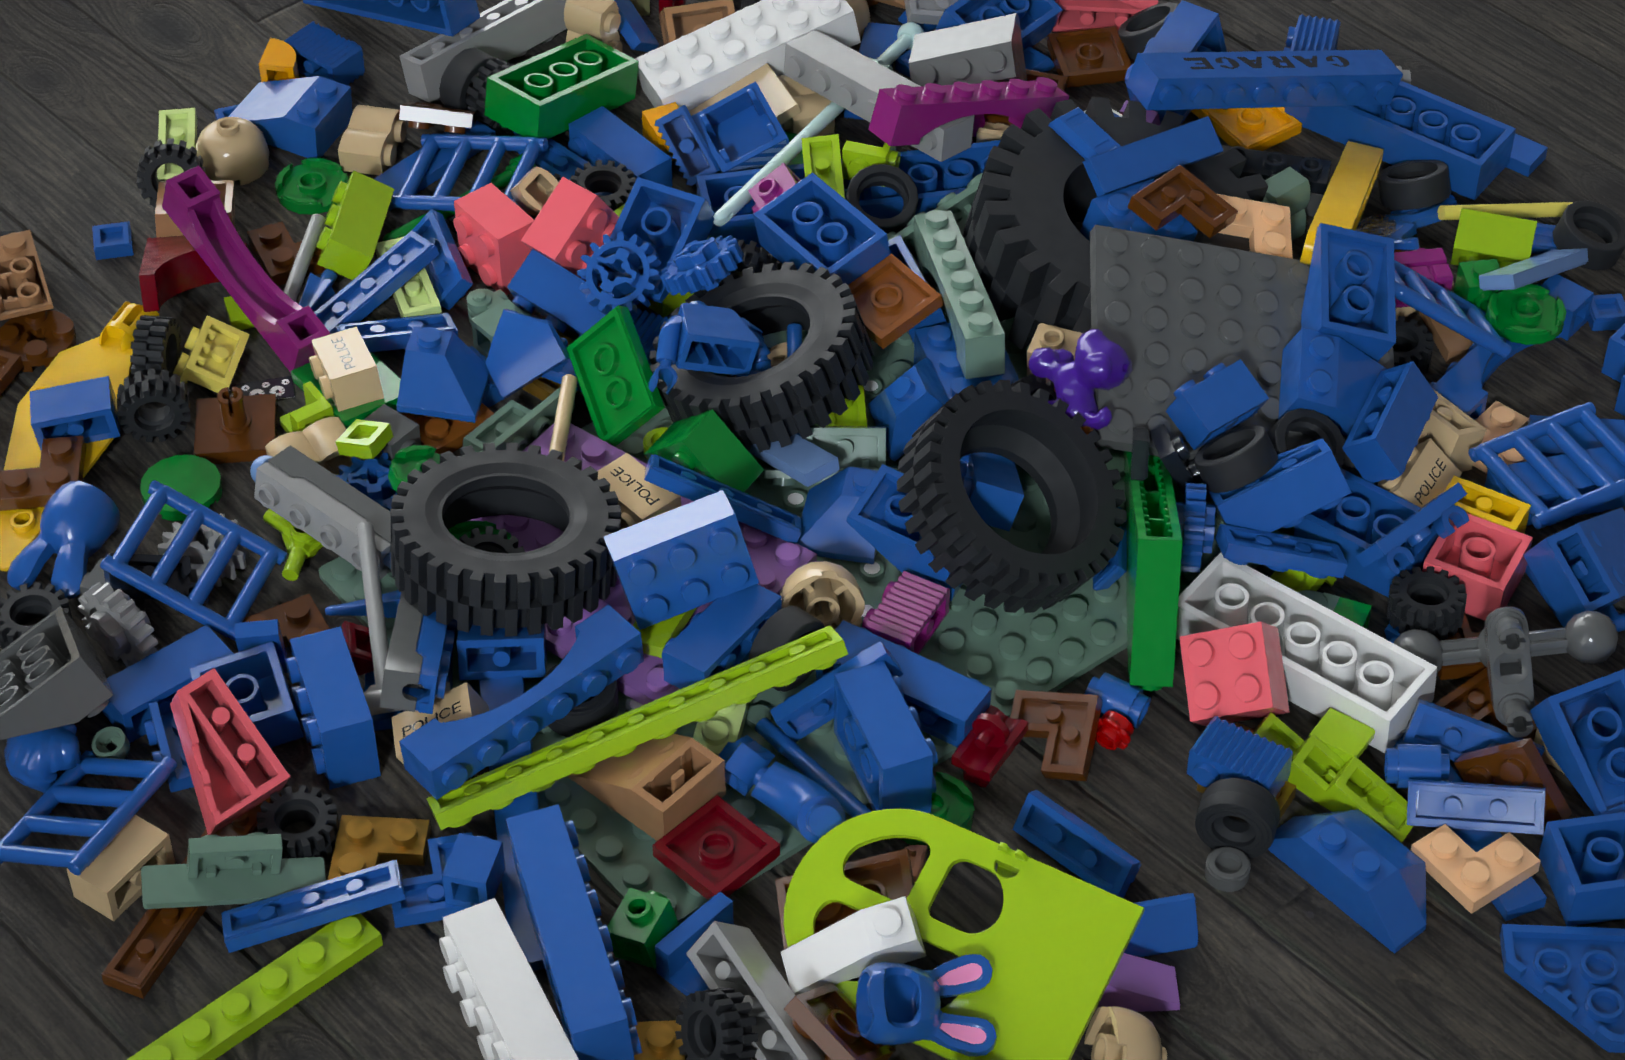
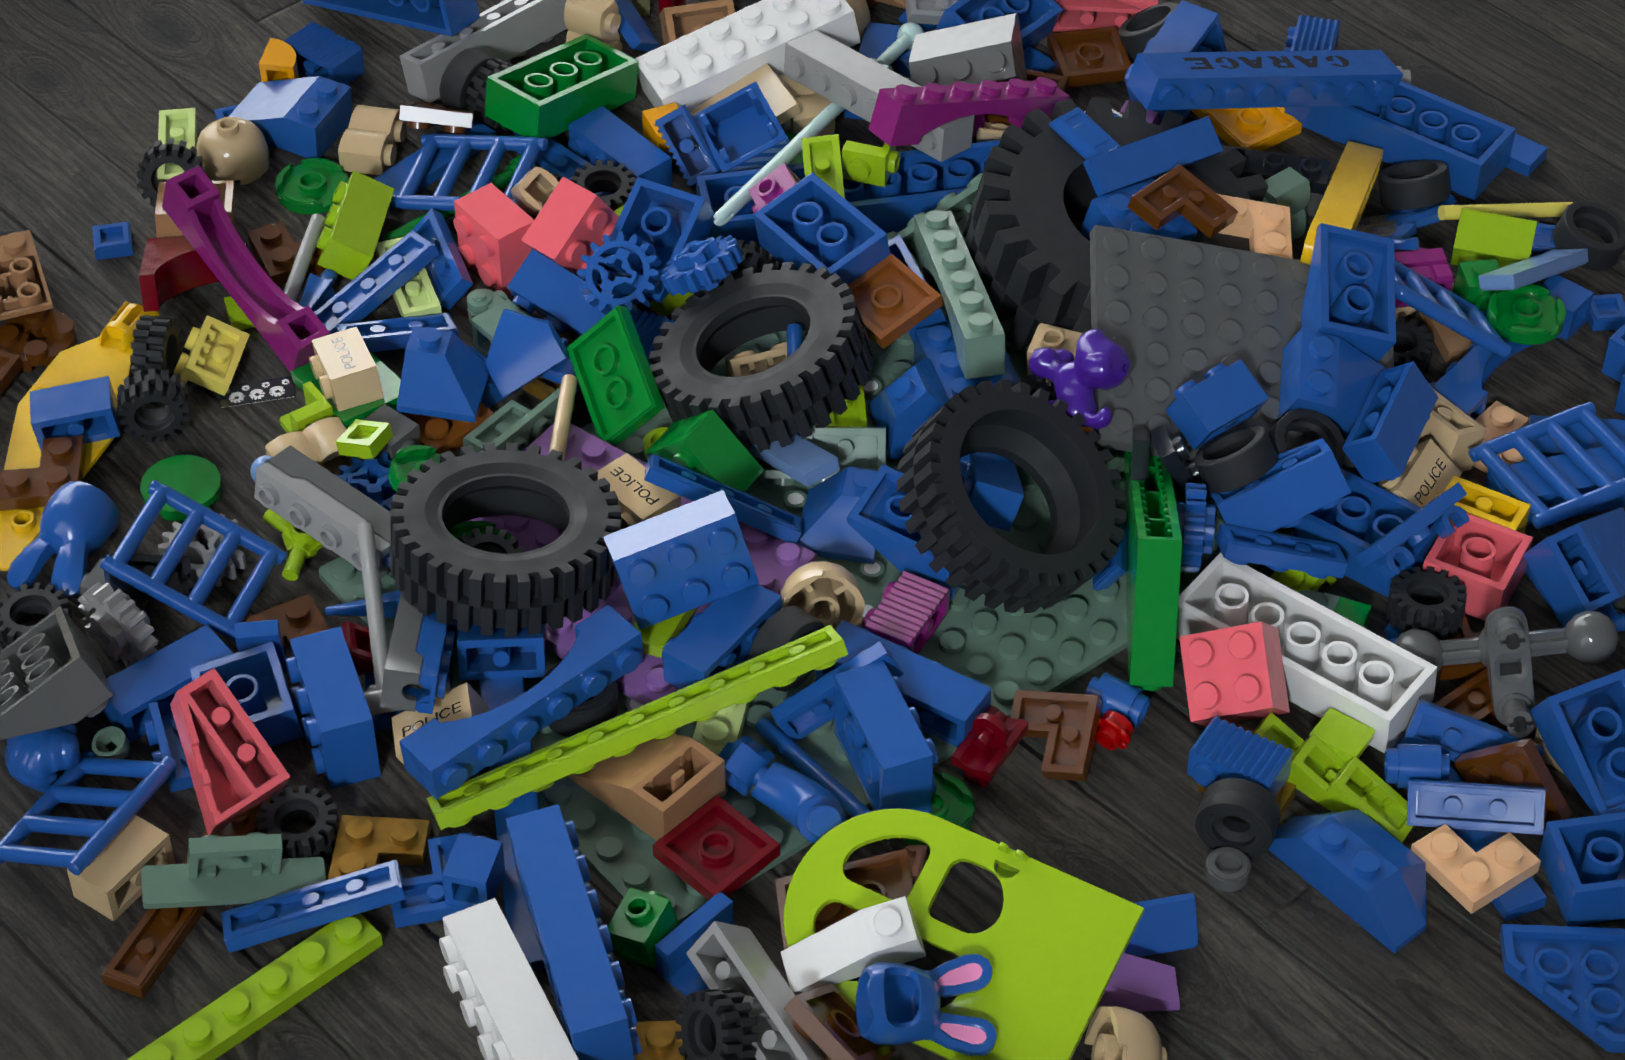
(234, 426): reddish brown tile -> none
(708, 341): blue torso -> none
(892, 178): black tyre -> none
(1076, 844): blue plate -> none

